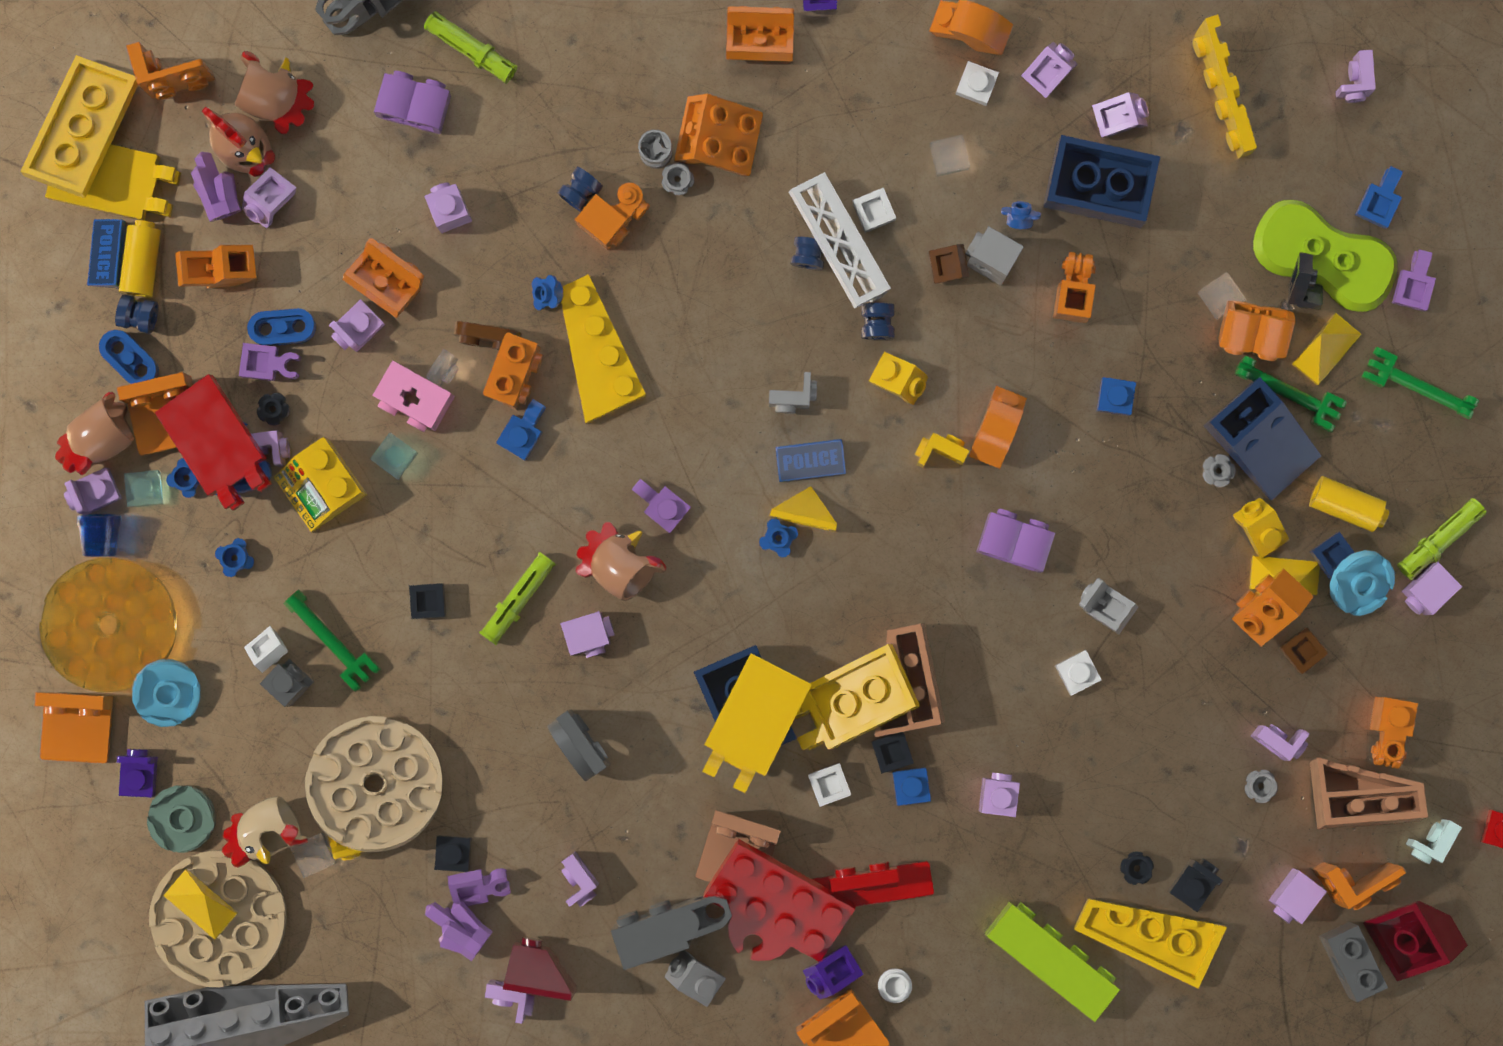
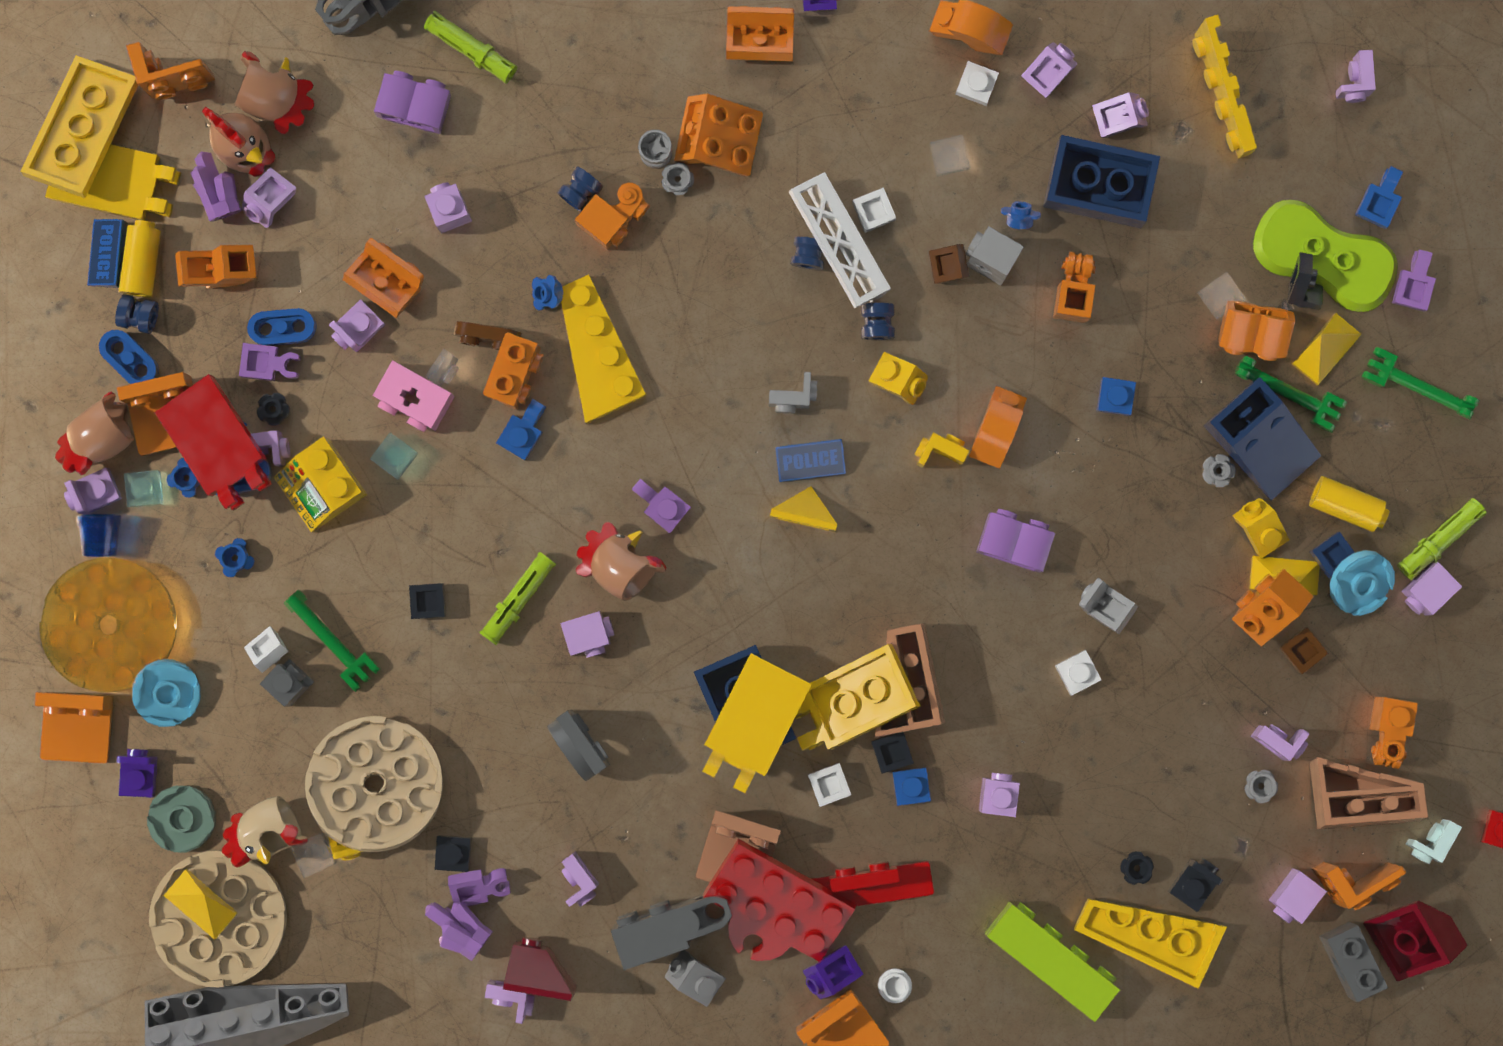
(781, 547): blue plate -> none

